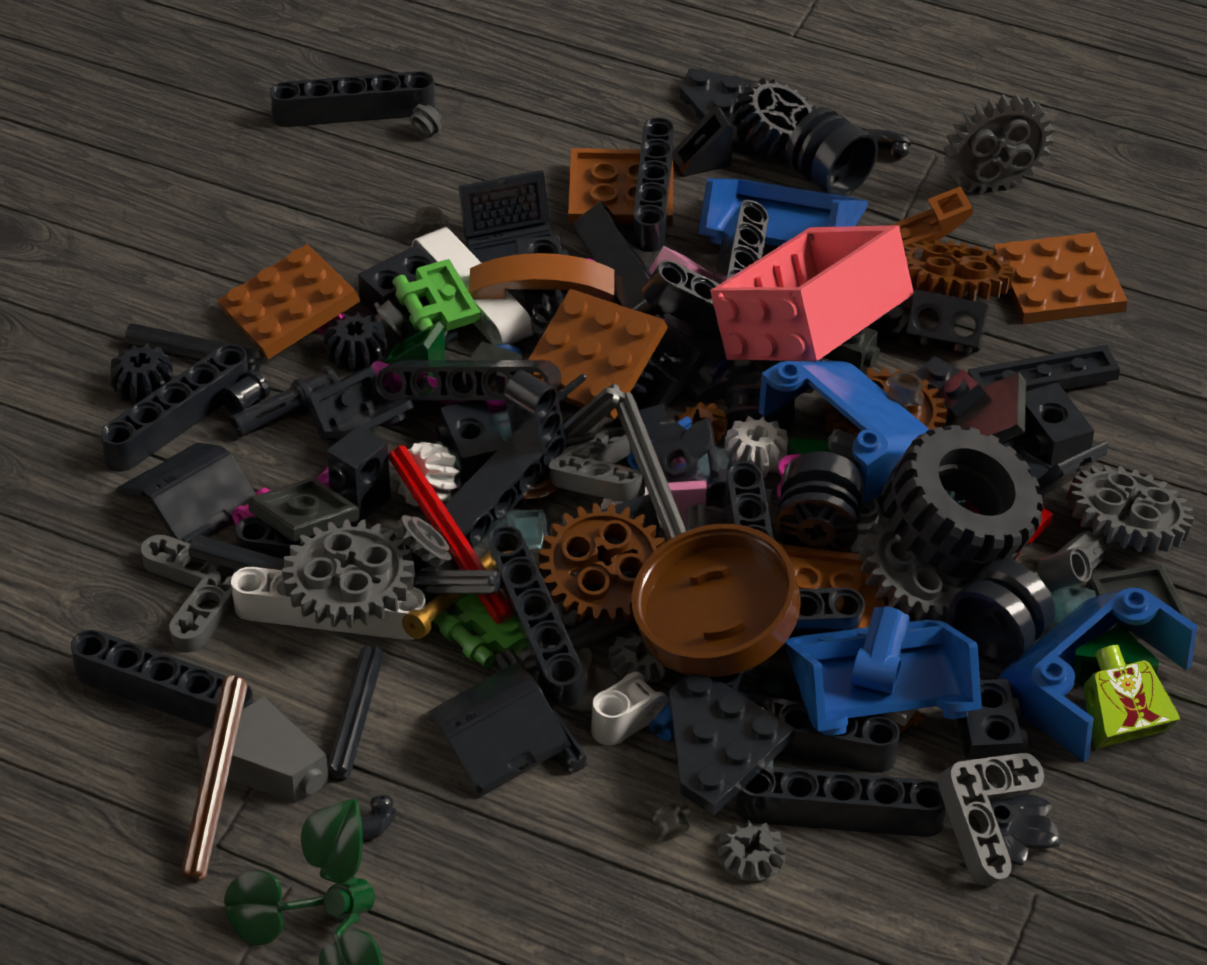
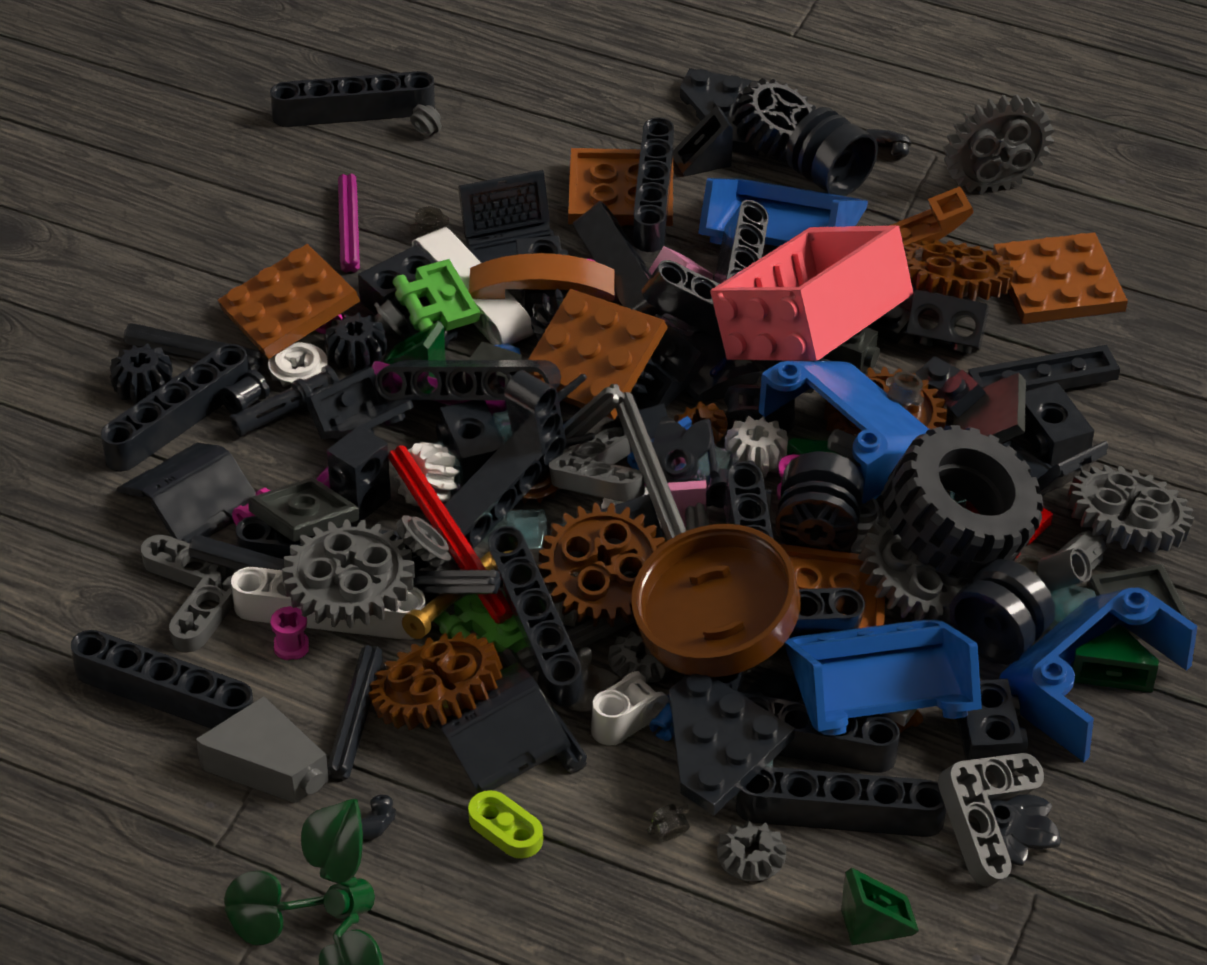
(214, 778): reddish brown axle -> none
(289, 630): none -> dark pink bush
(293, 356): none -> white gear
(348, 223): none -> magenta axle
(435, 681): none -> reddish brown gear
(508, 826): none -> lime plate
(875, 910): none -> dark green slope
(879, 661): blue piece -> none
(1126, 700): lime torso -> none

